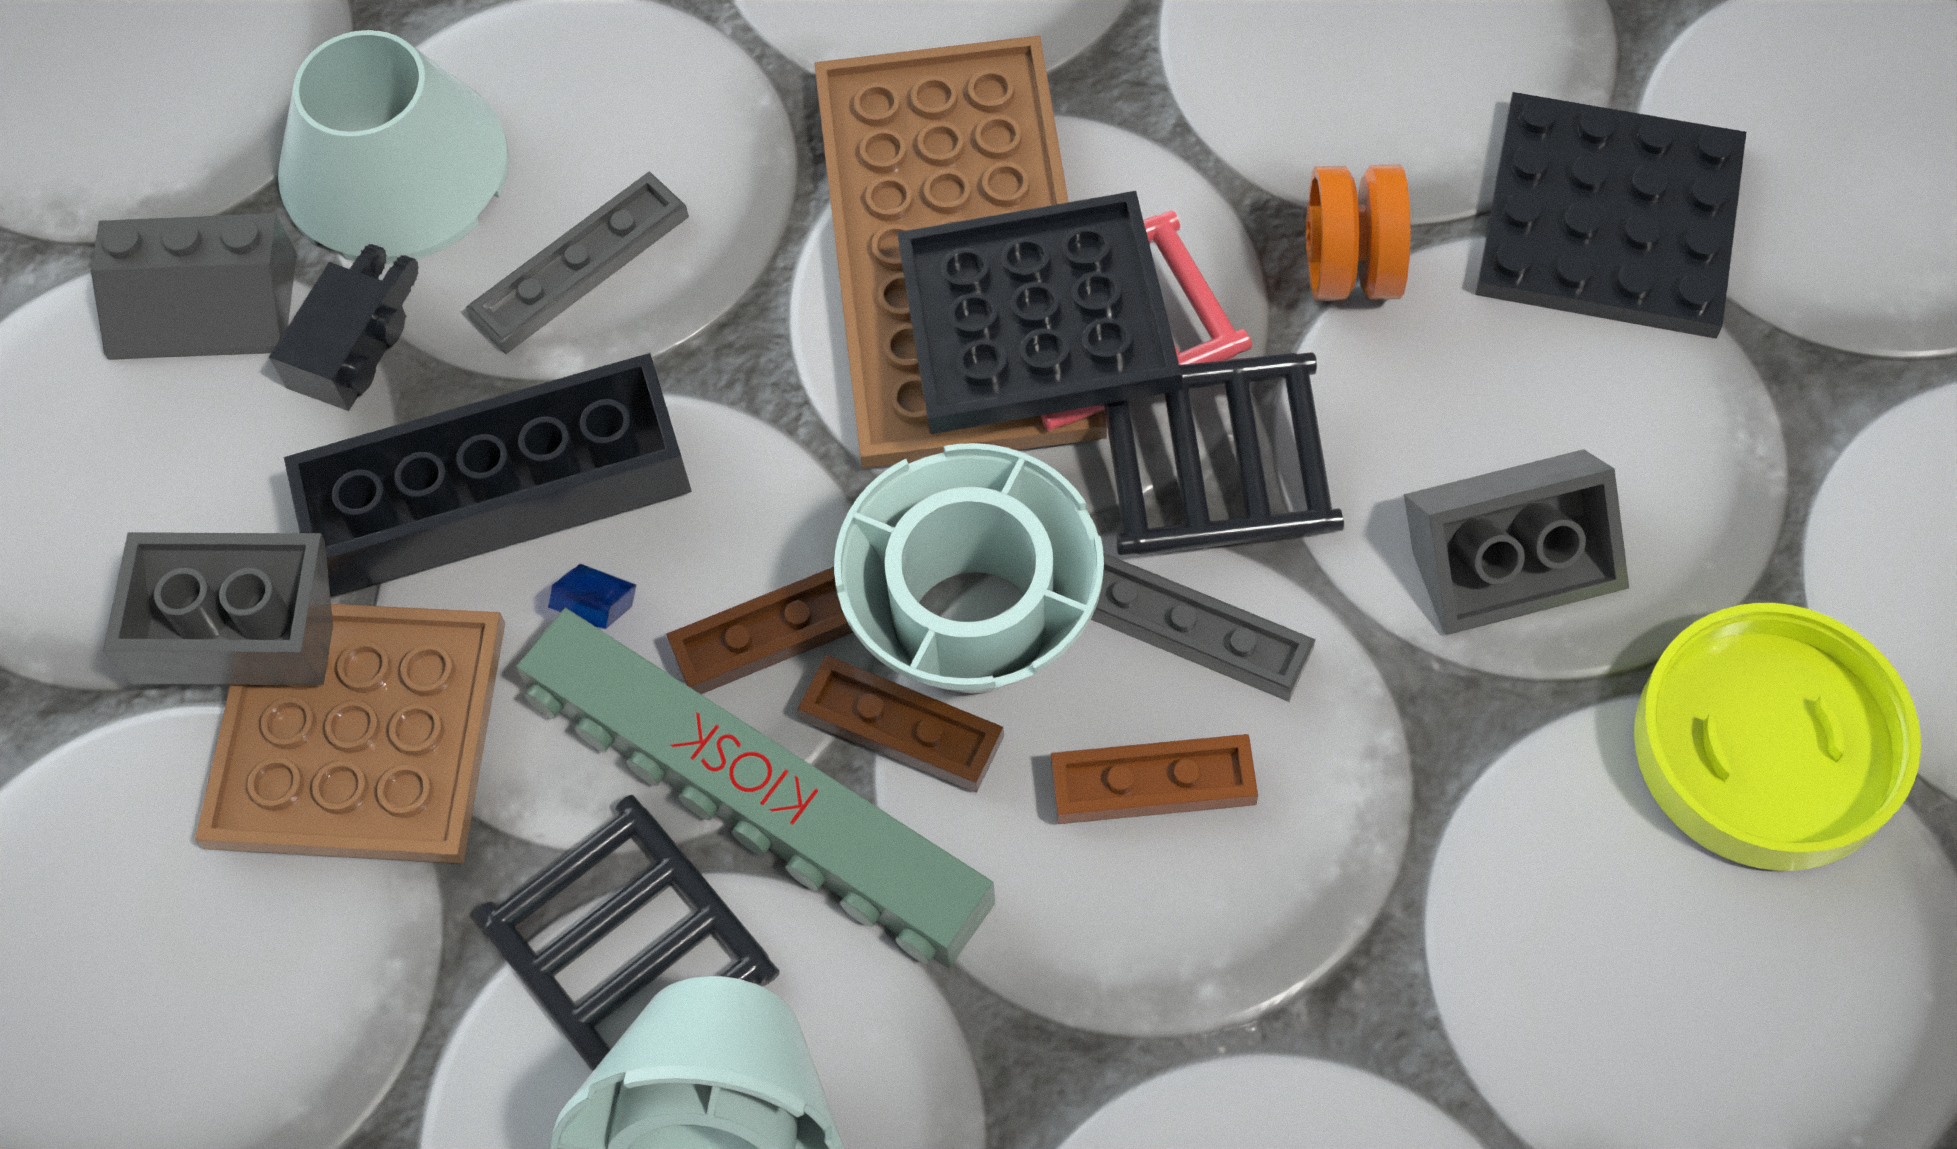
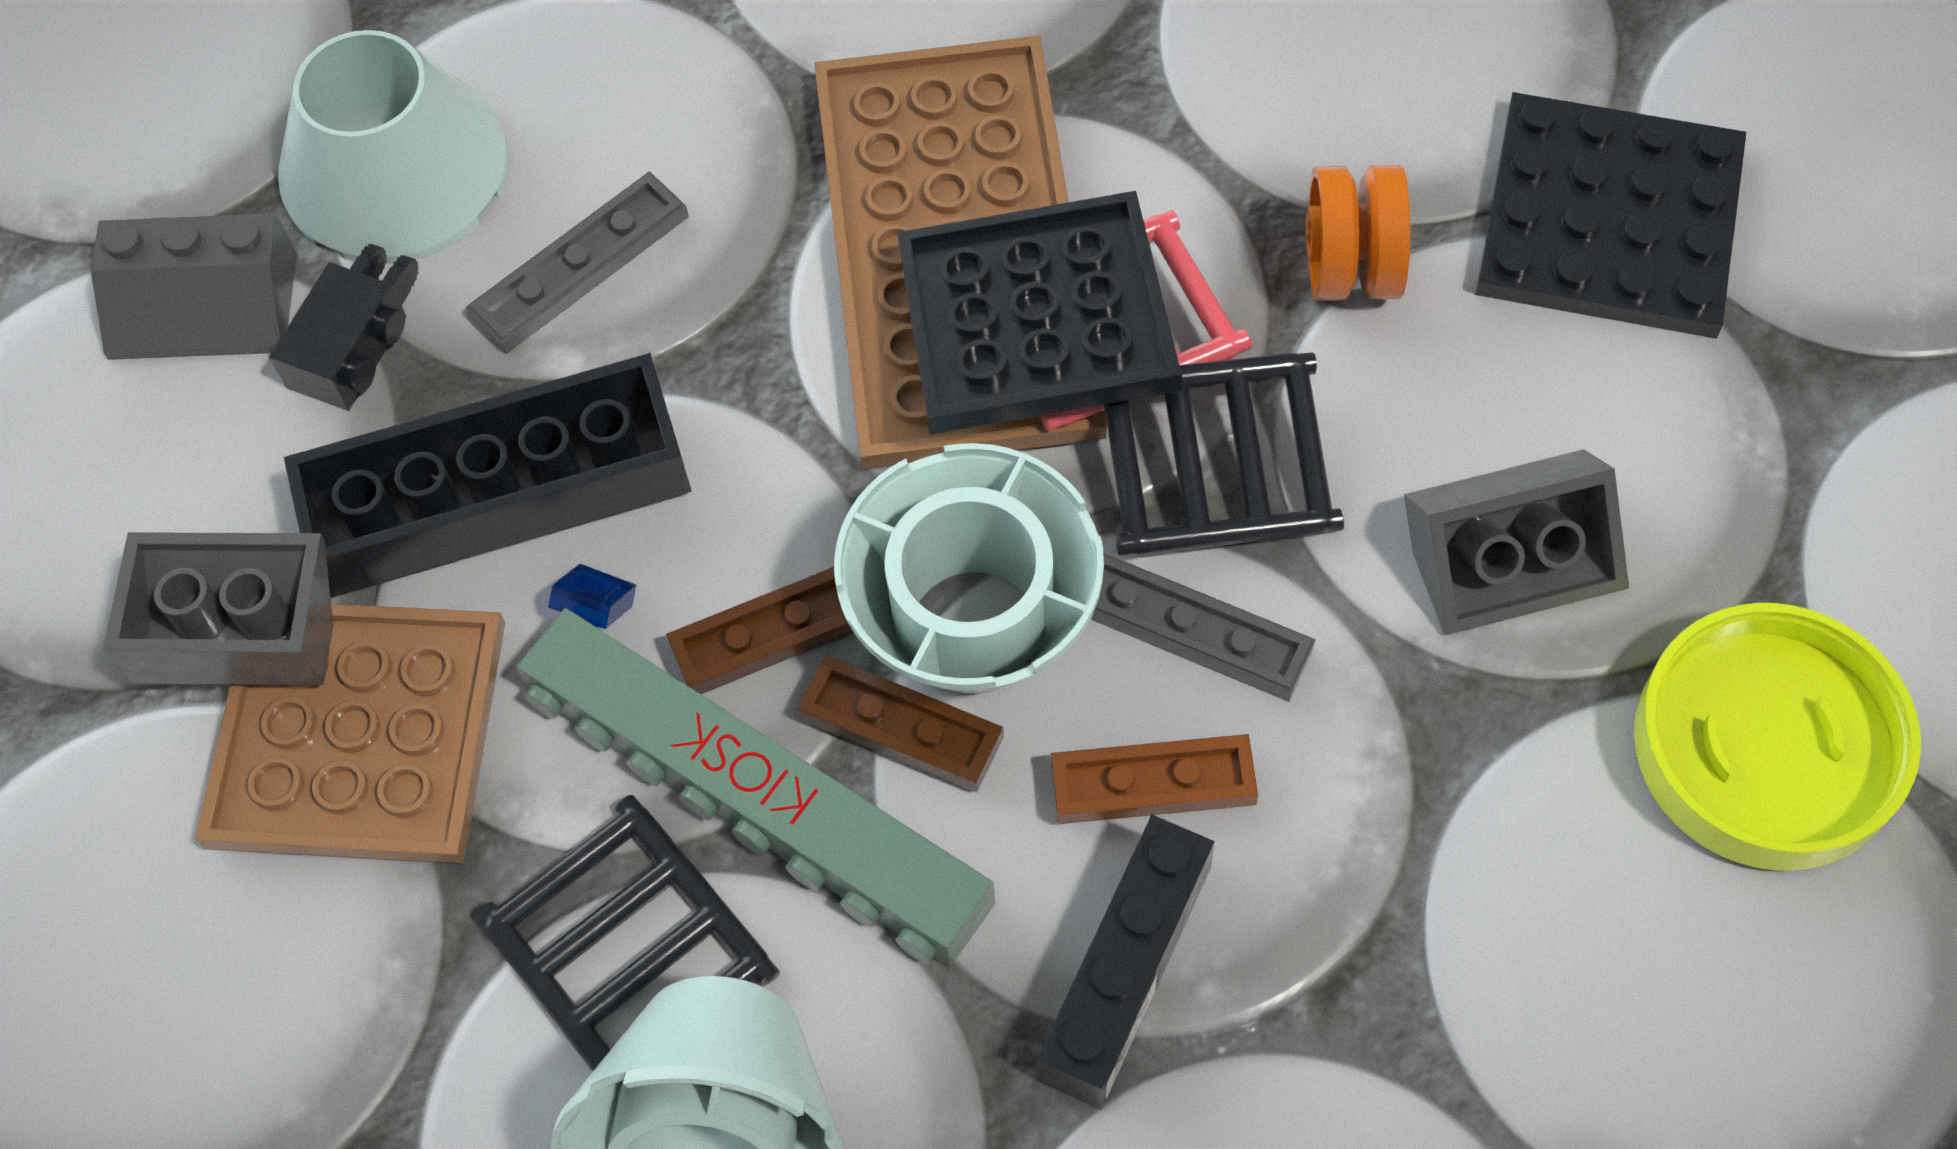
(1125, 962): none -> black brick

